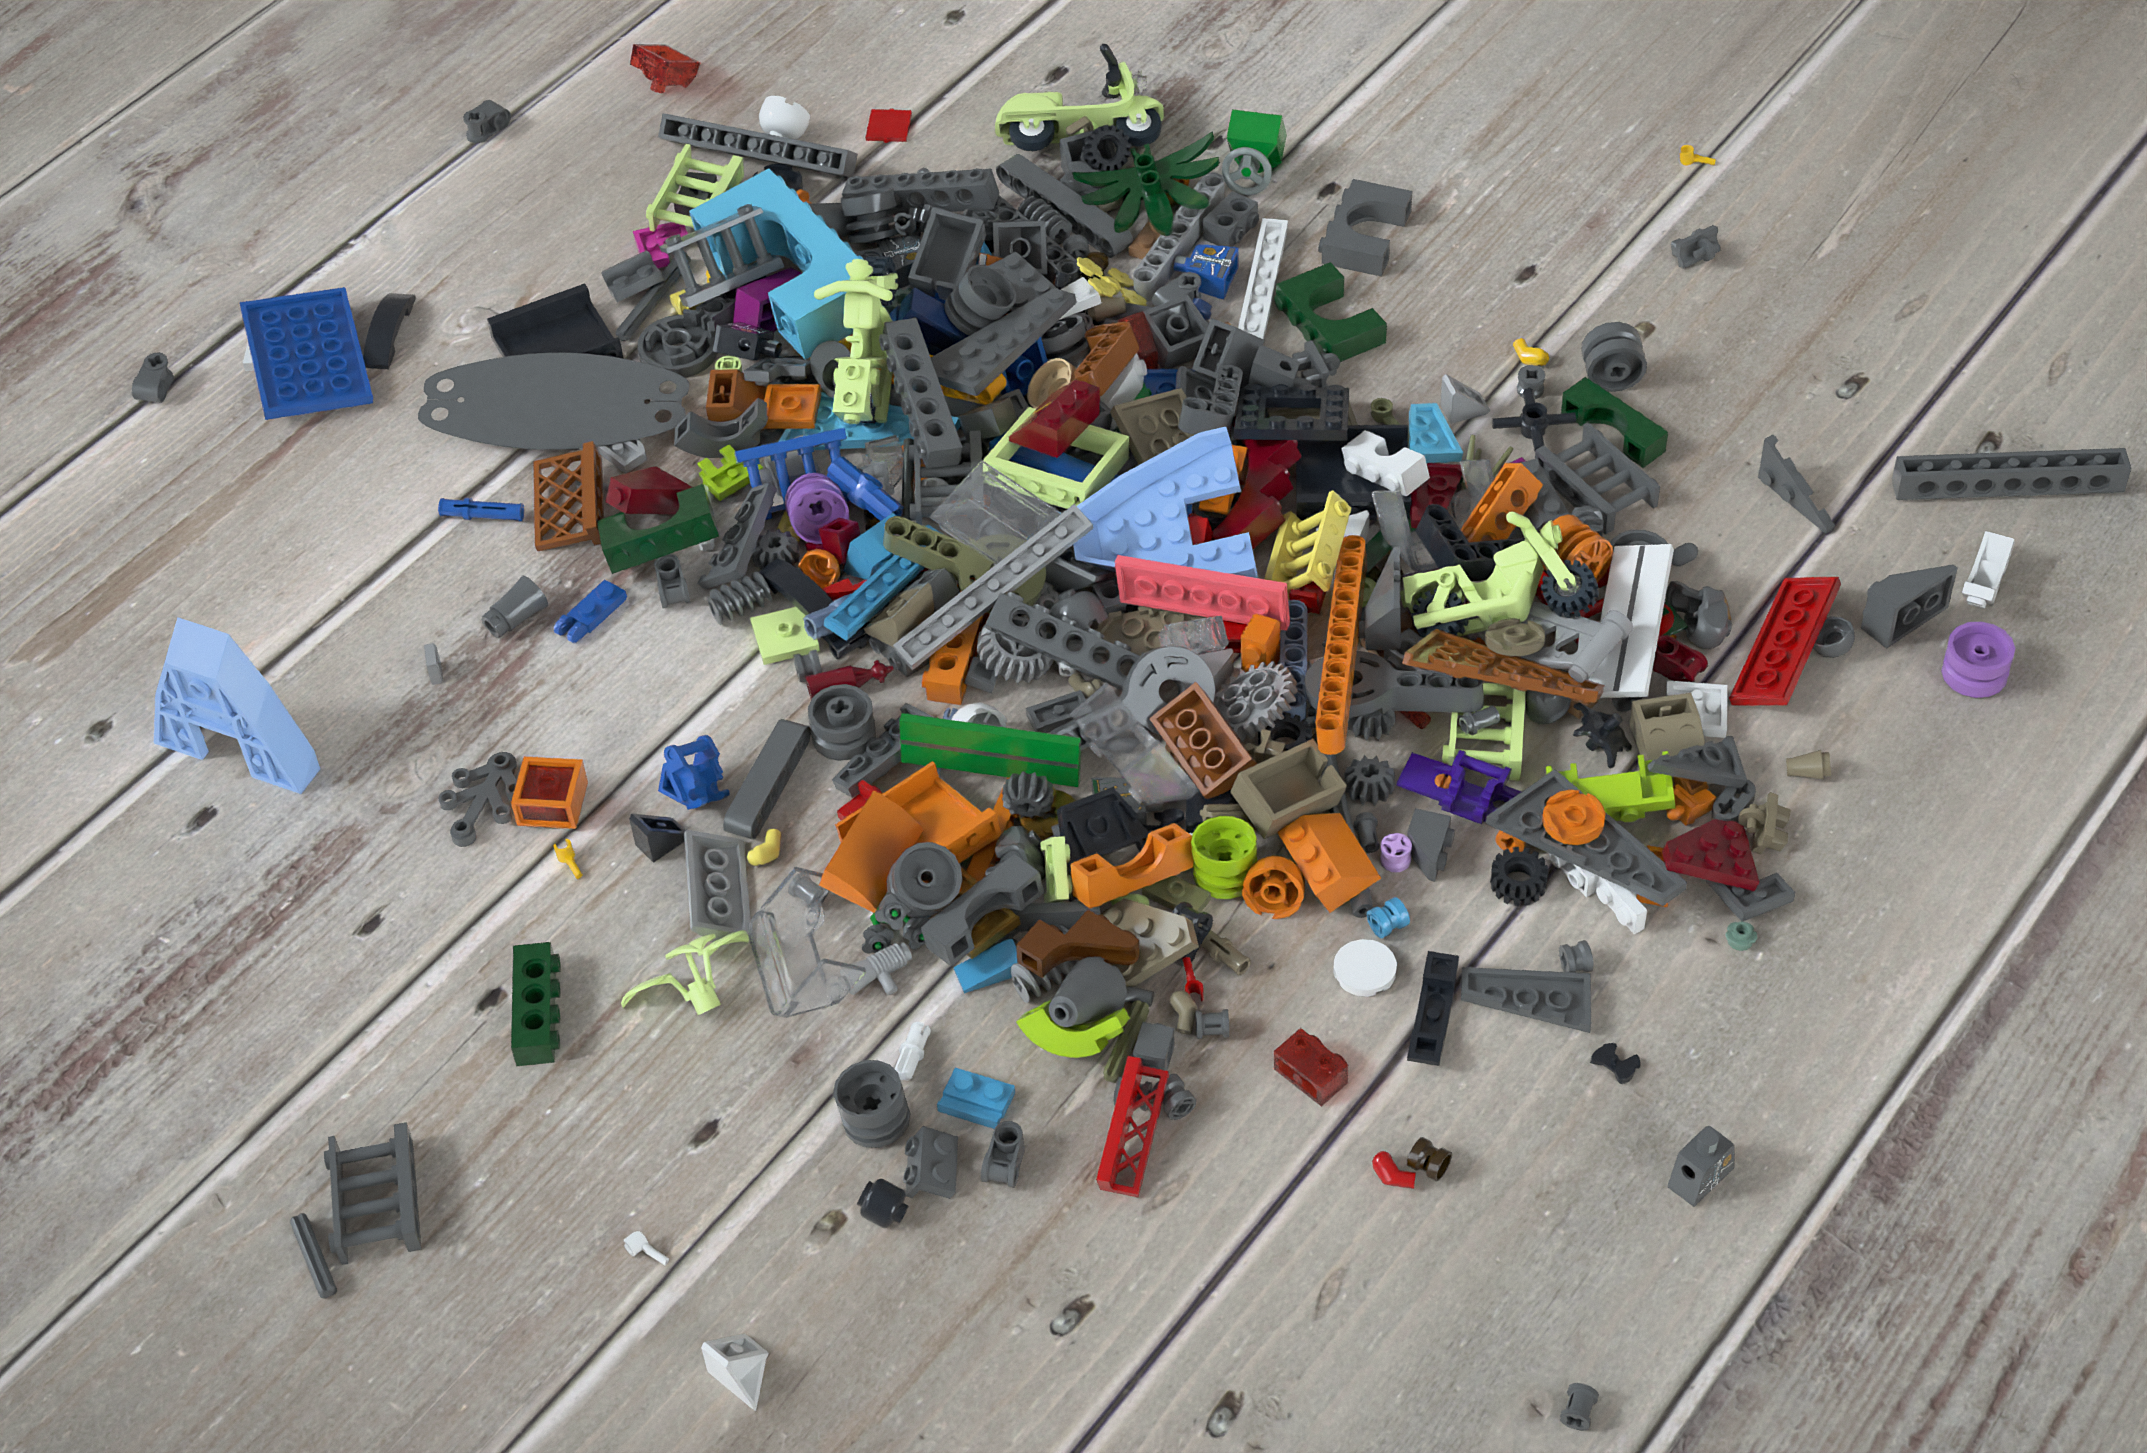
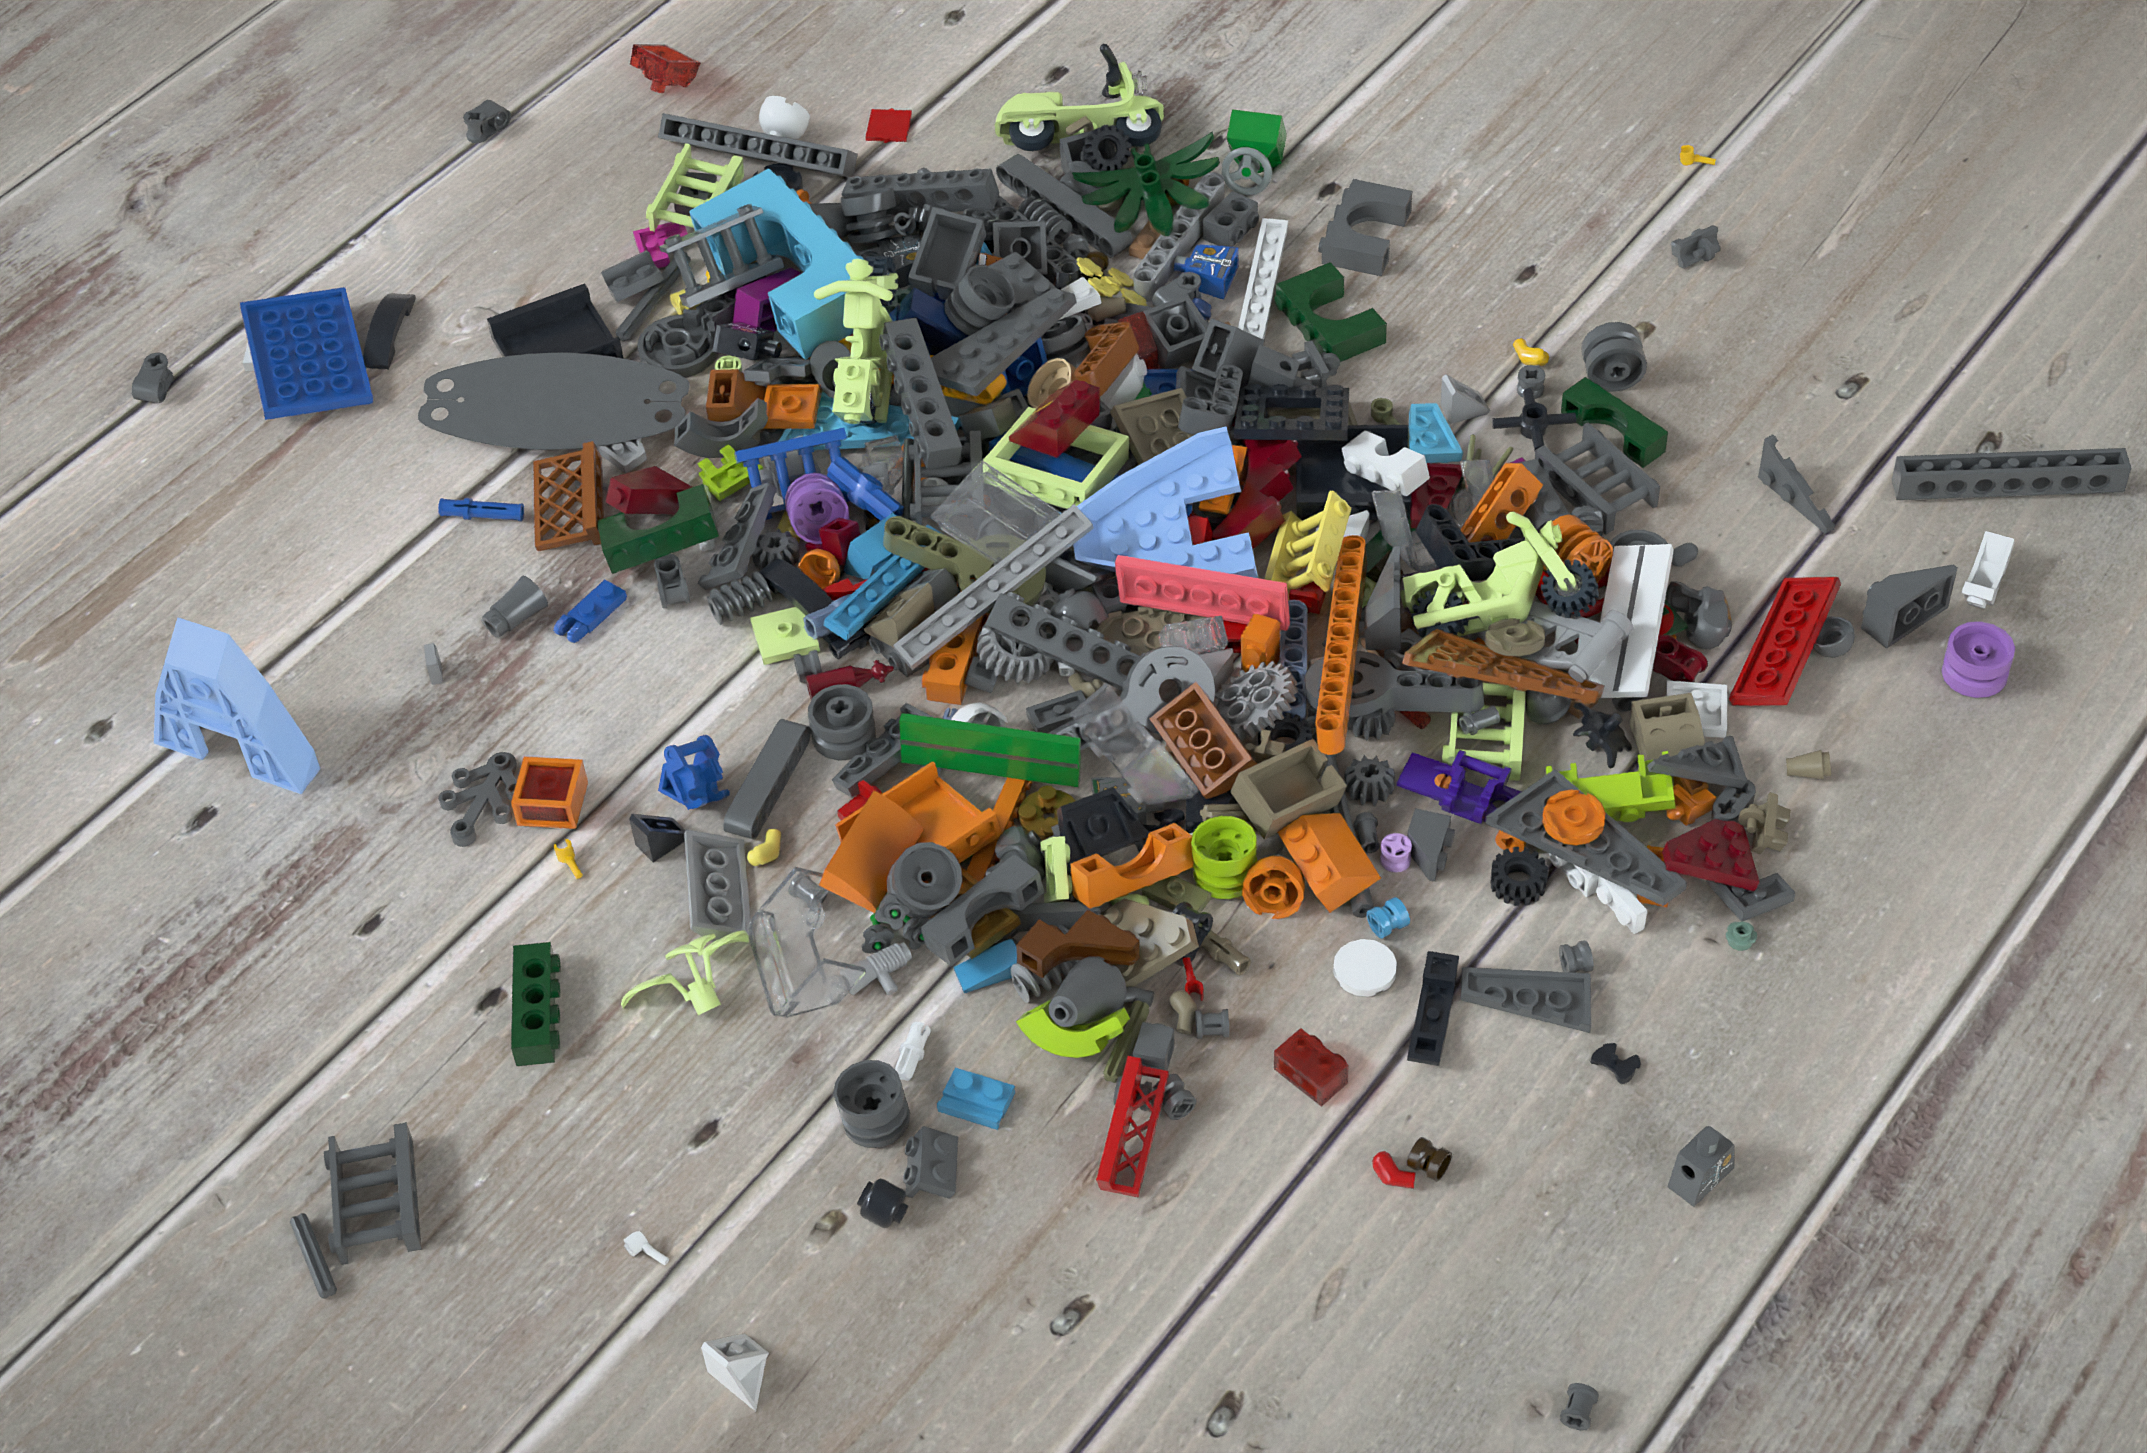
(1004, 1160): dark grey piece -> none
(1027, 795): dark grey gear -> none

